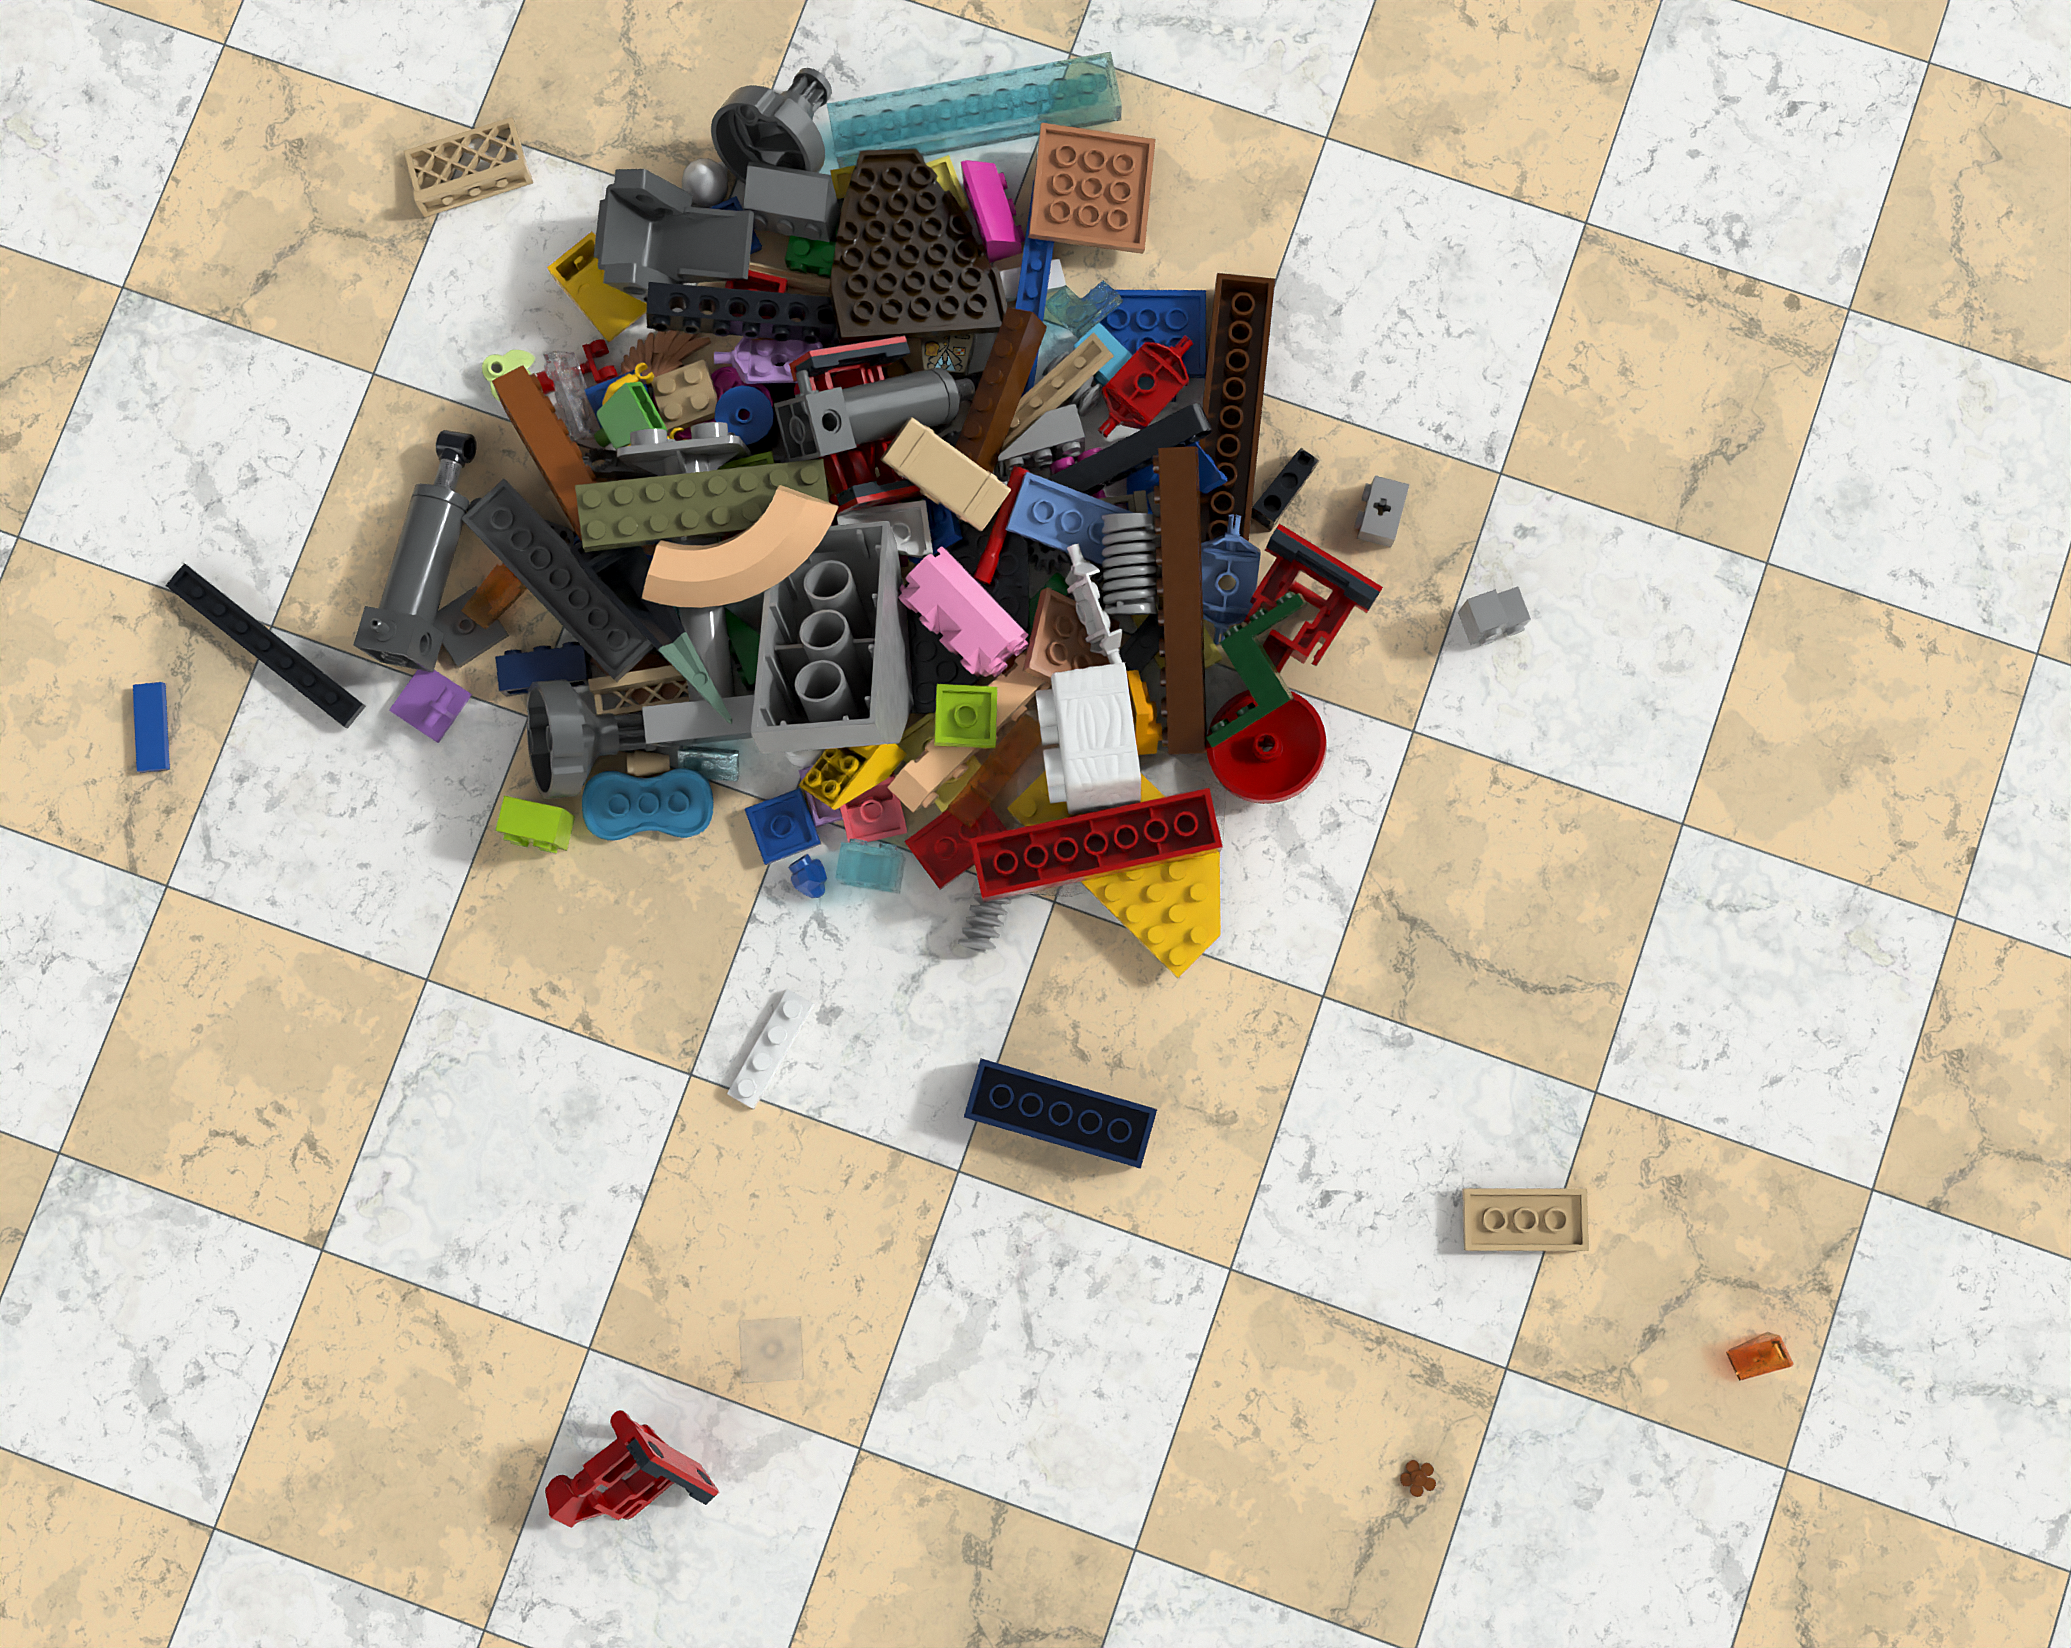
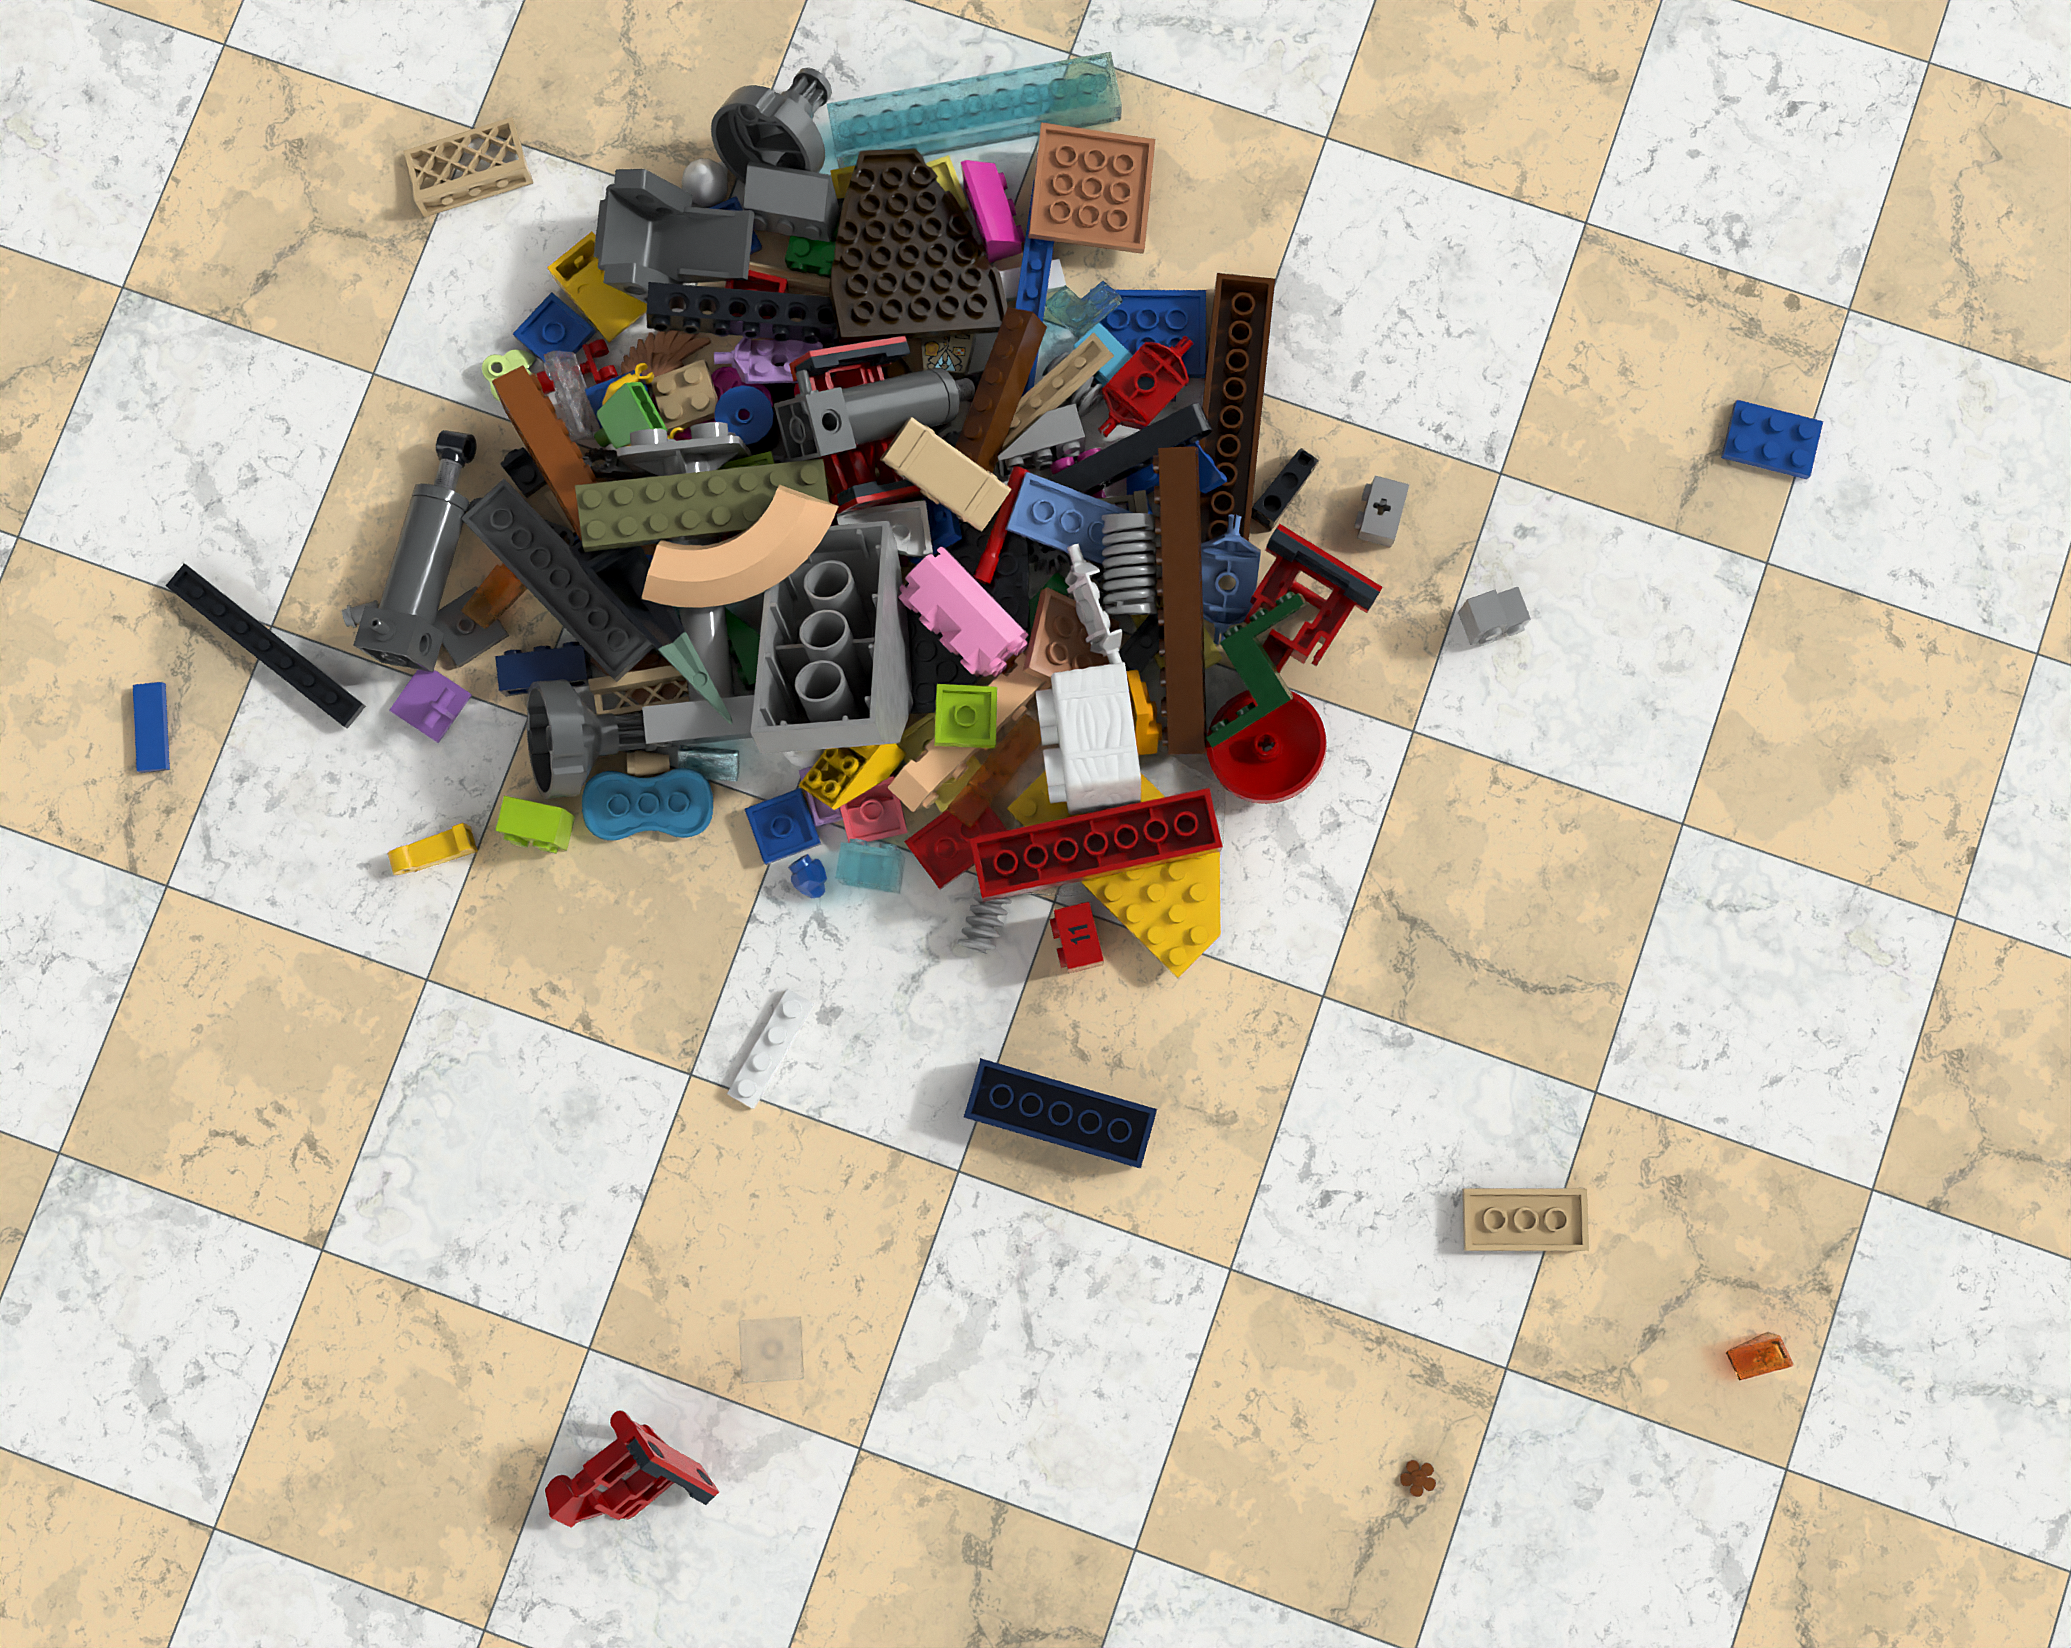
(353, 615): none -> light grey pin
(433, 850): none -> yellow leg
(523, 471): none -> black bracket
(553, 328): none -> blue plate
(1077, 937): none -> red brick
(1772, 439): none -> blue plate

